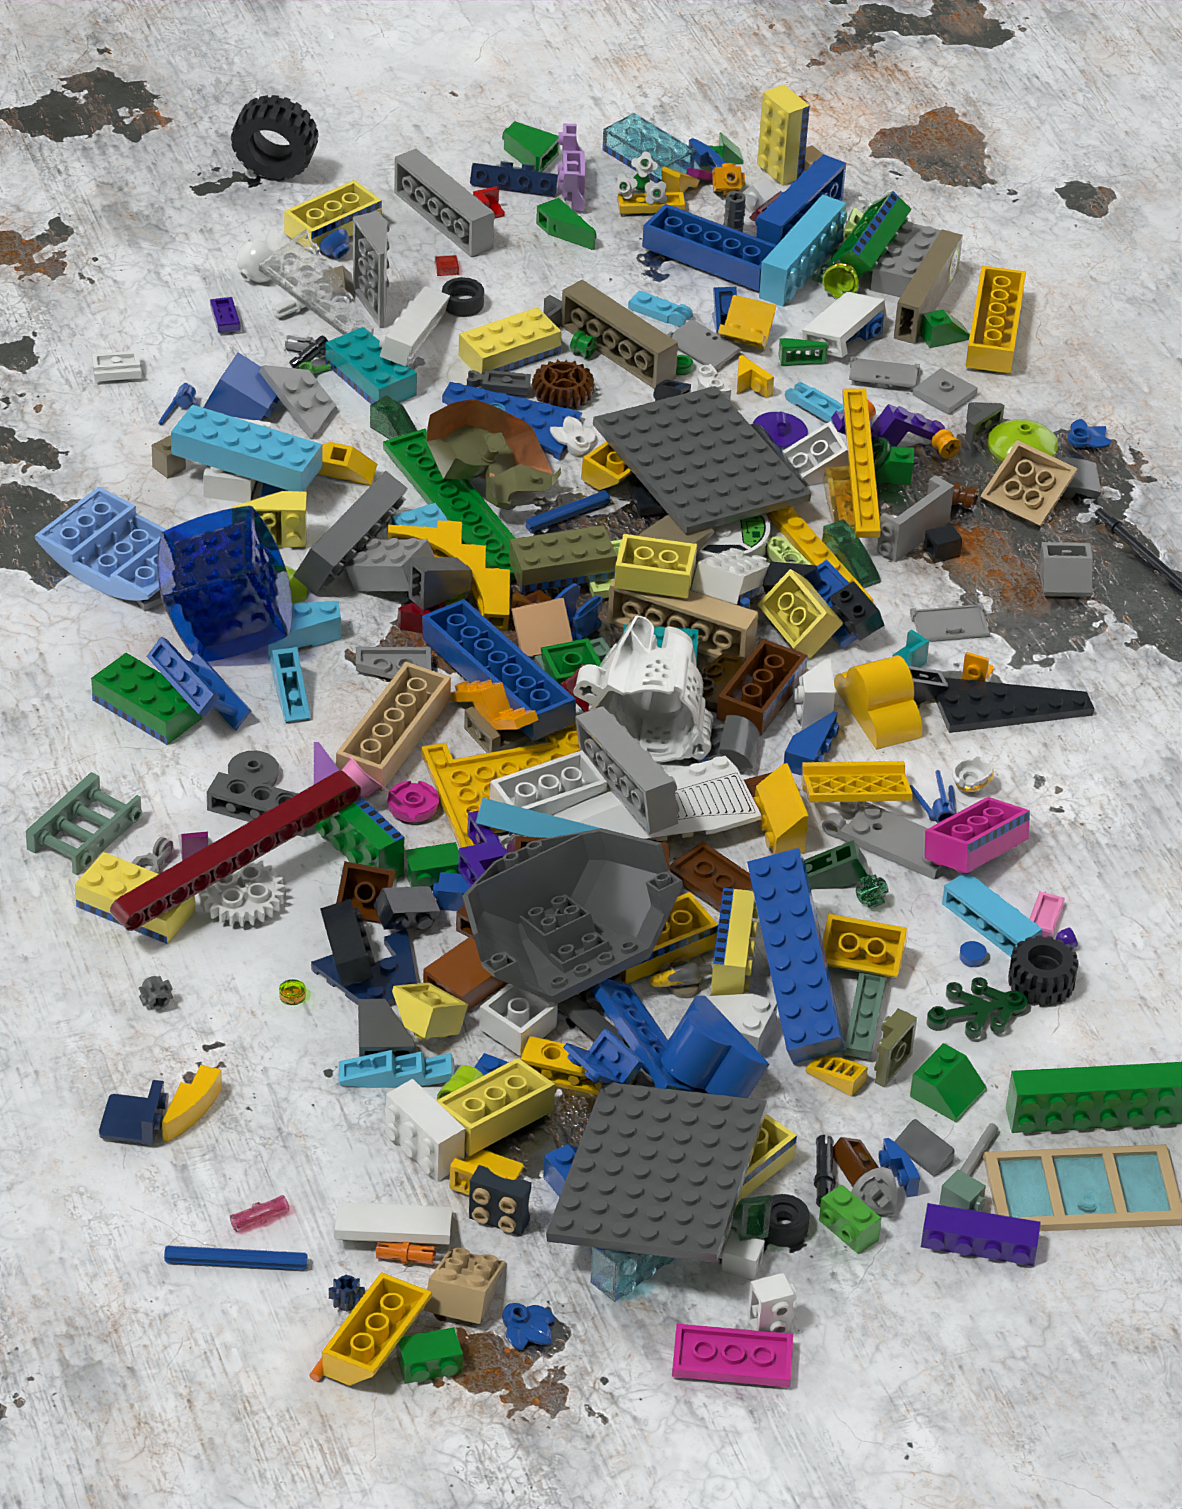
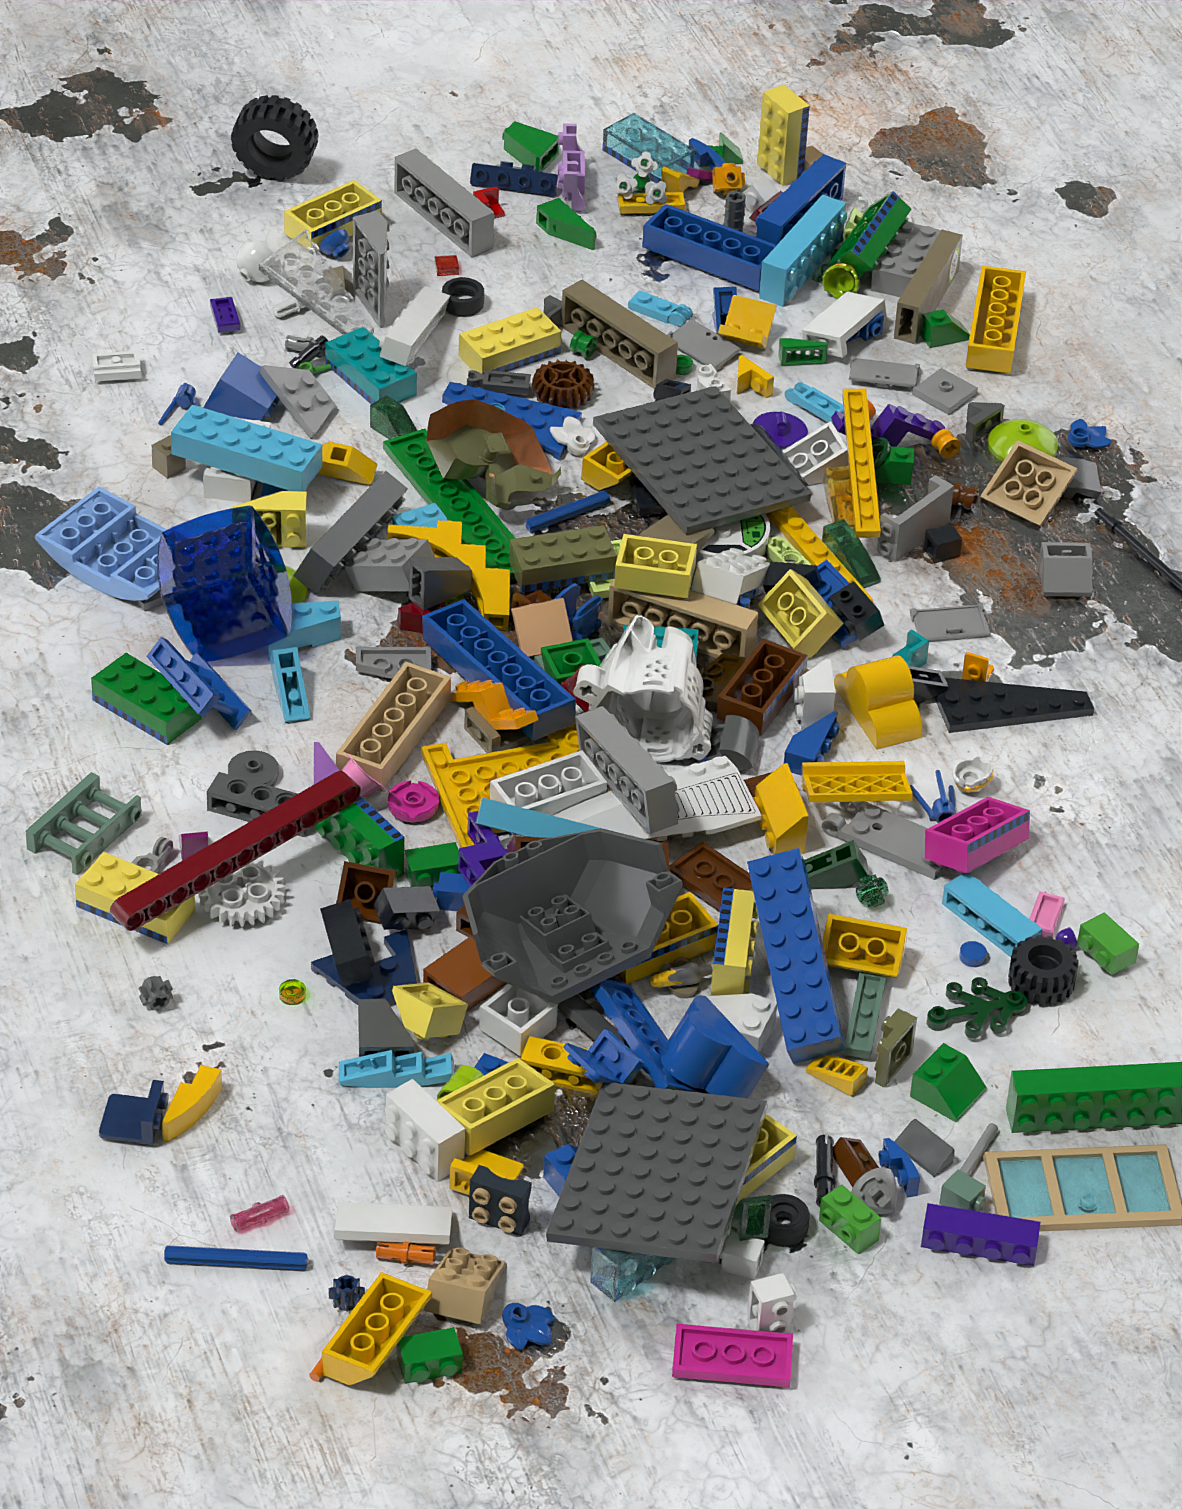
(1108, 943): none -> bright green brick

